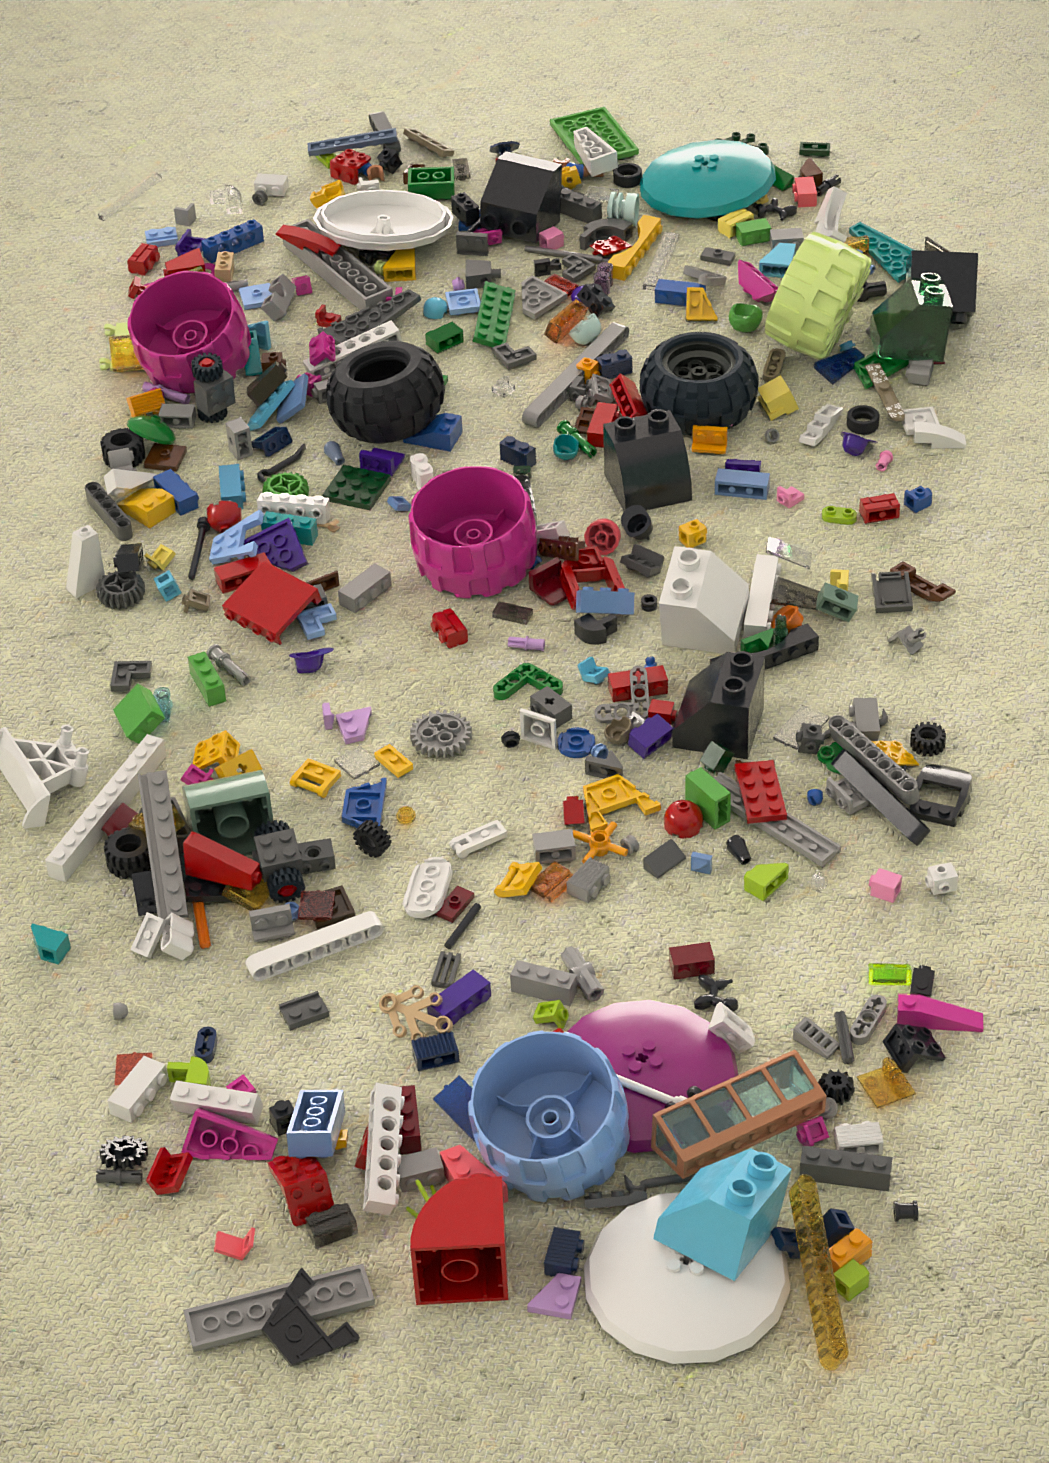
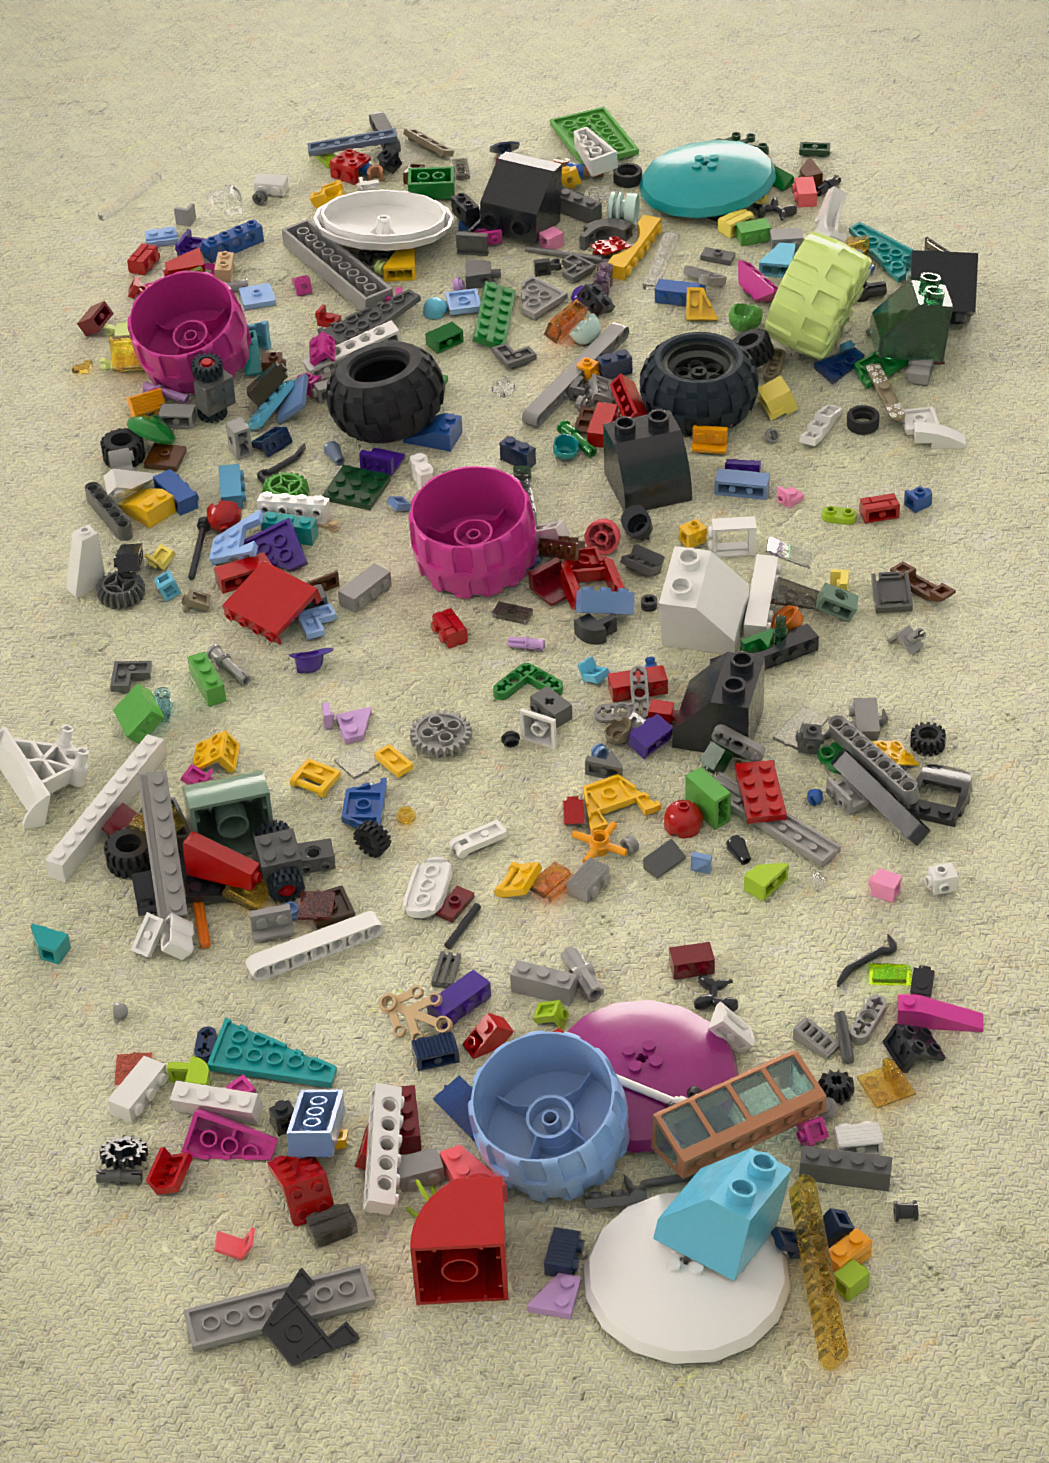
(83, 368): none -> clear yellow tile
(95, 318): none -> dark red brick
(246, 761): yellow brick -> none
(261, 1056): none -> teal wing
(278, 302): light grey arch -> none
(303, 1010): dark grey plate -> none
(306, 238): red slope -> none
(487, 1035): none -> red slope
(554, 846): light grey brick -> none
(561, 283): clear red plate -> none
(576, 742): blue tile -> none
(733, 549): none -> white window
(740, 750): none -> light grey beam
(757, 344): none -> black tyre
(854, 444): dark purple piece -> none
(867, 958): none -> black piece
(885, 458): bright pink pin -> none

